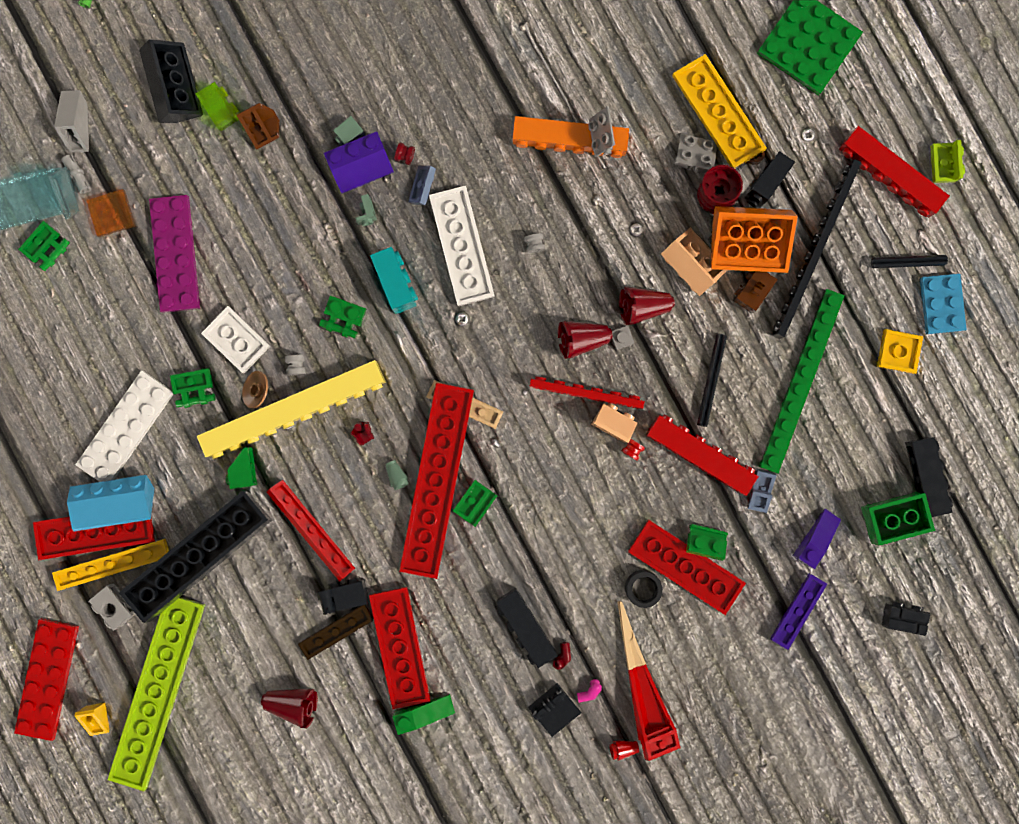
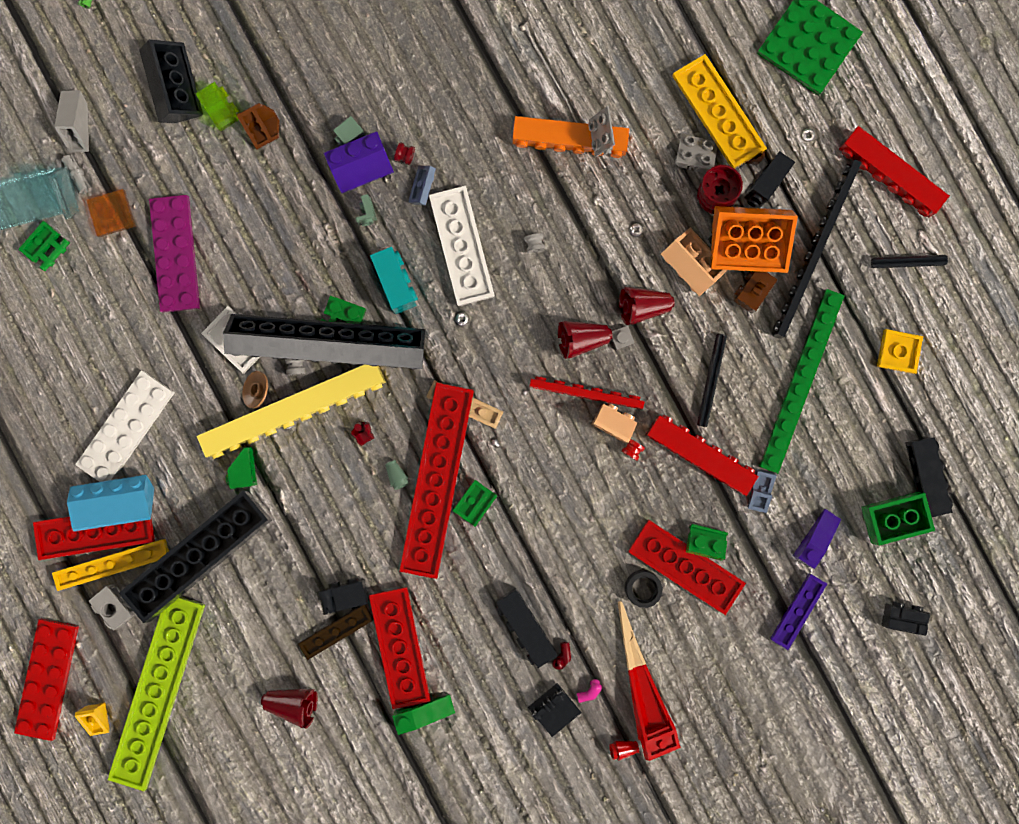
(189, 382): green plate -> none
(310, 530): red plate -> none
(324, 341): none -> black brick
(943, 304): dark azure plate -> none
(947, 162): lime bracket -> none

